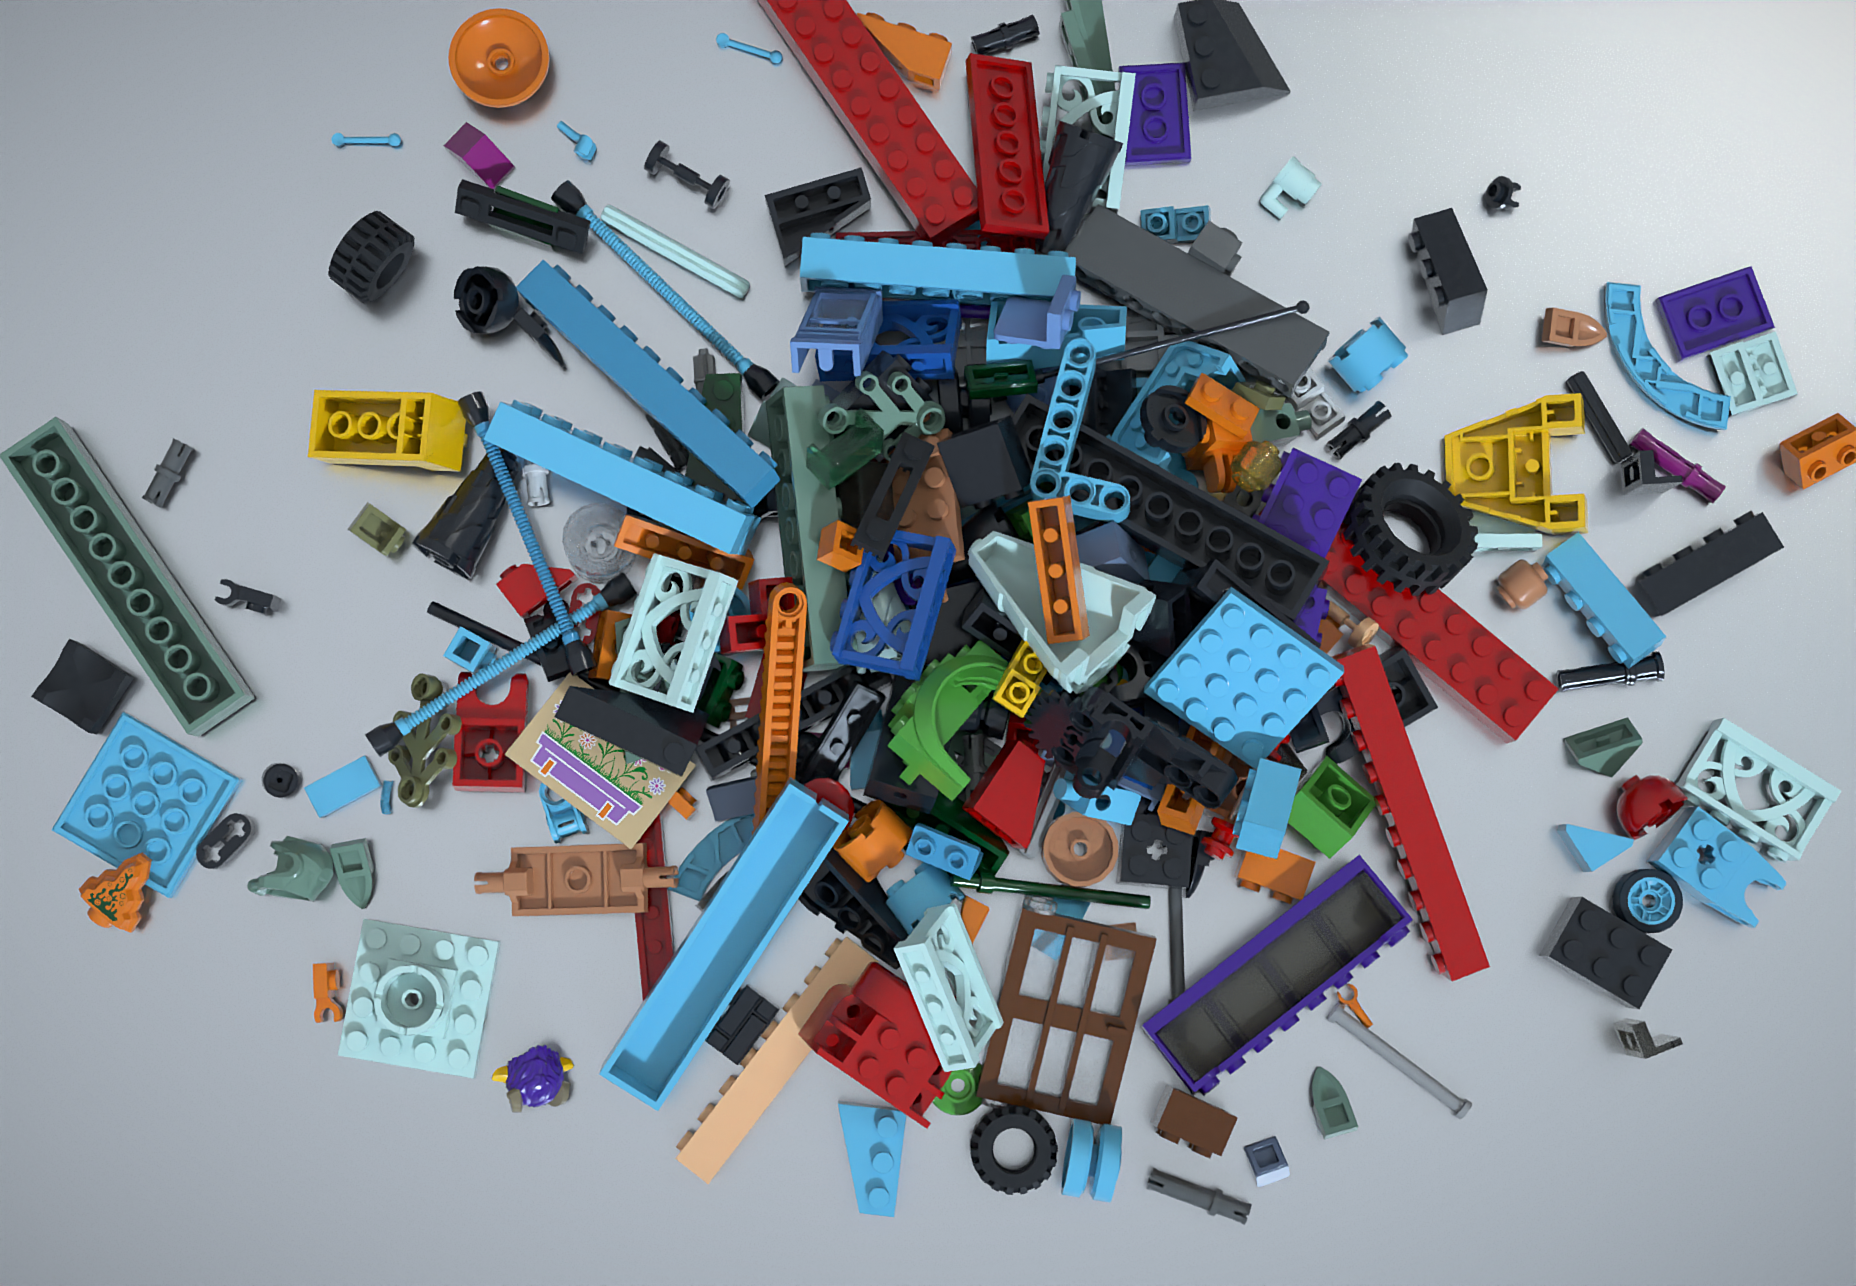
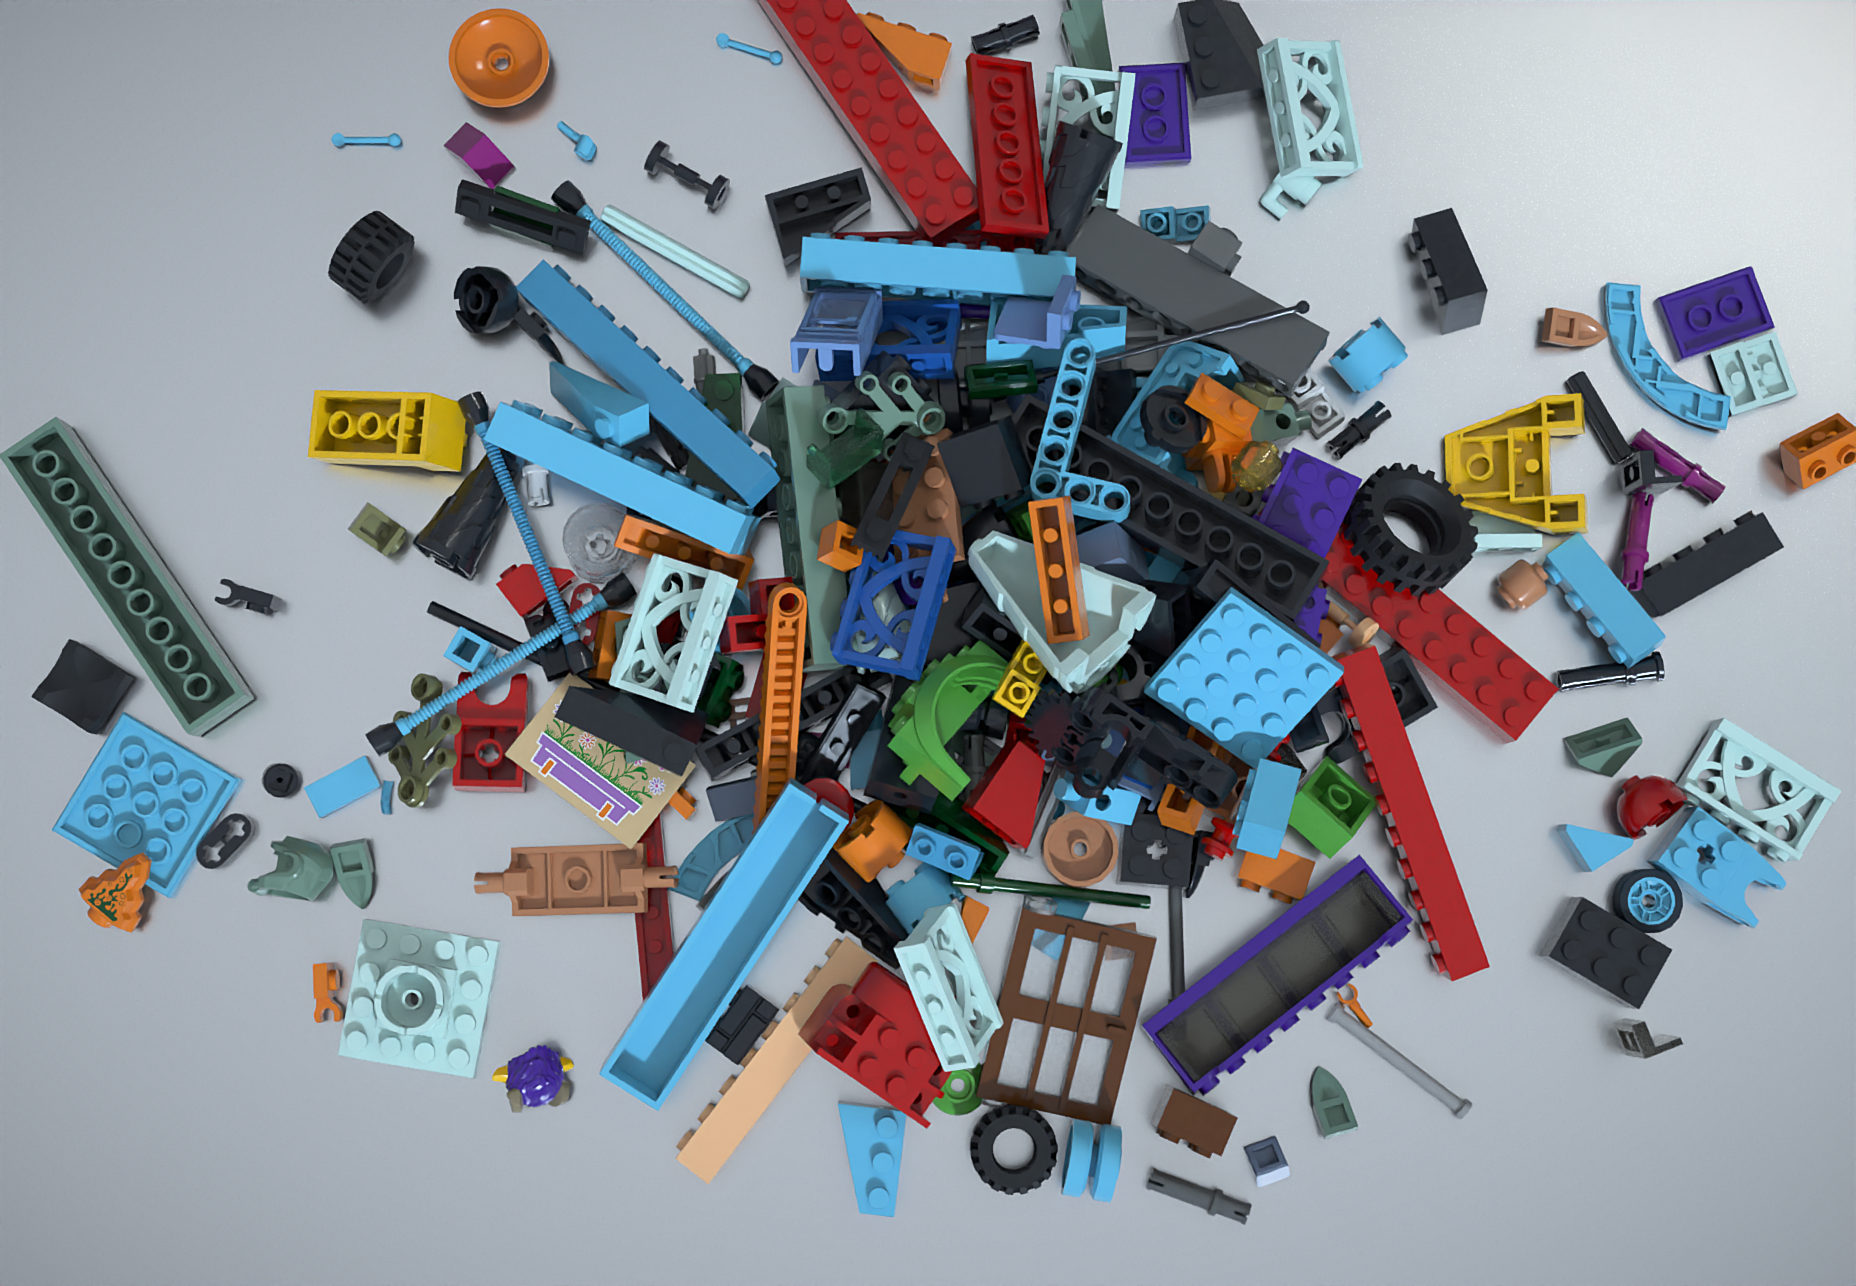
(167, 473): dark grey pin -> none
(561, 812): medium azure piece -> none
(600, 407): none -> medium azure slope
(1288, 124): none -> light aqua fence
(1500, 193): black plate -> none
(1636, 553): none -> magenta pin

